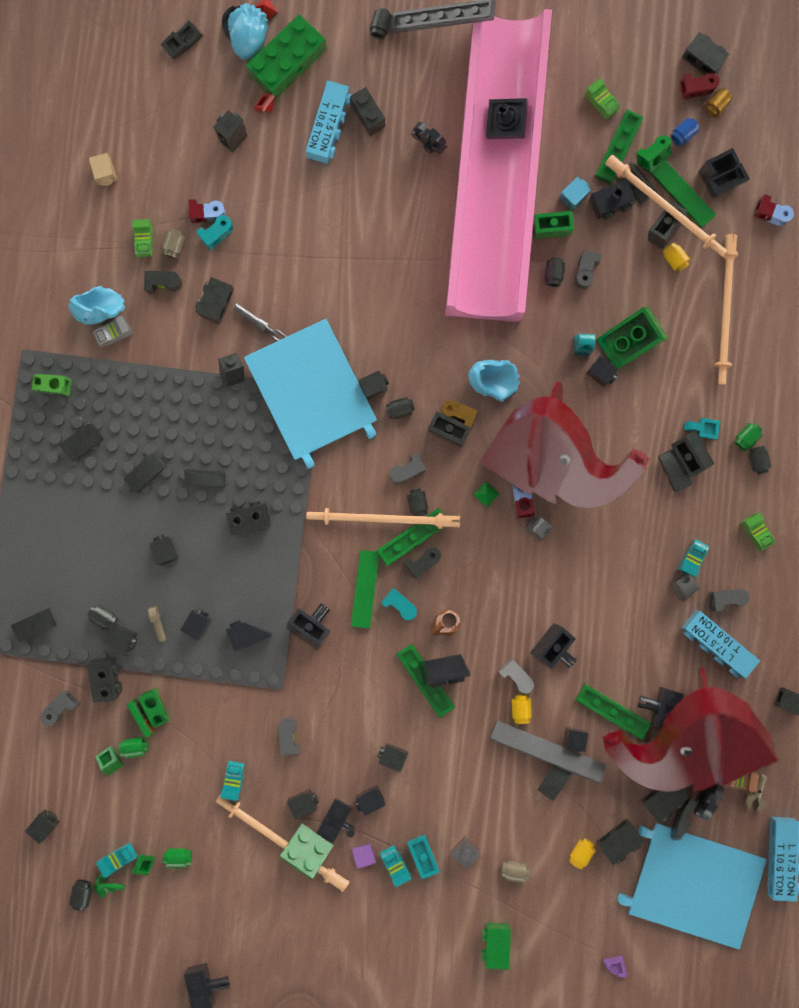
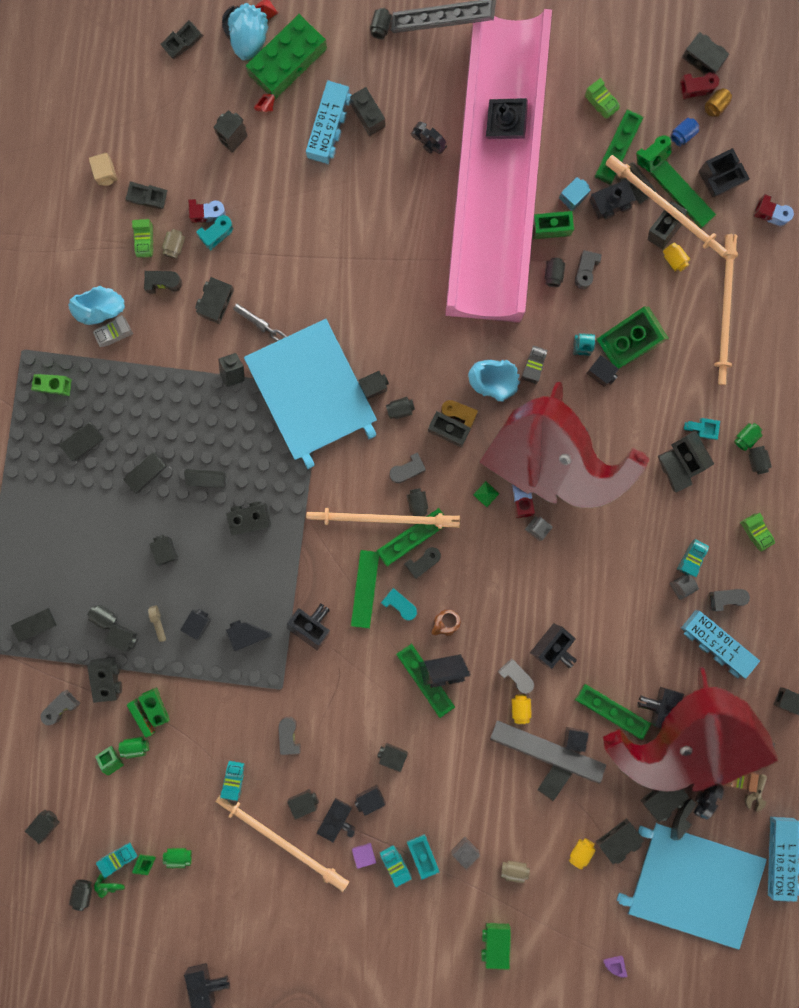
(146, 196): none -> pearl dark grey slope
(306, 851): plate -> none
(534, 365): none -> dark grey leg

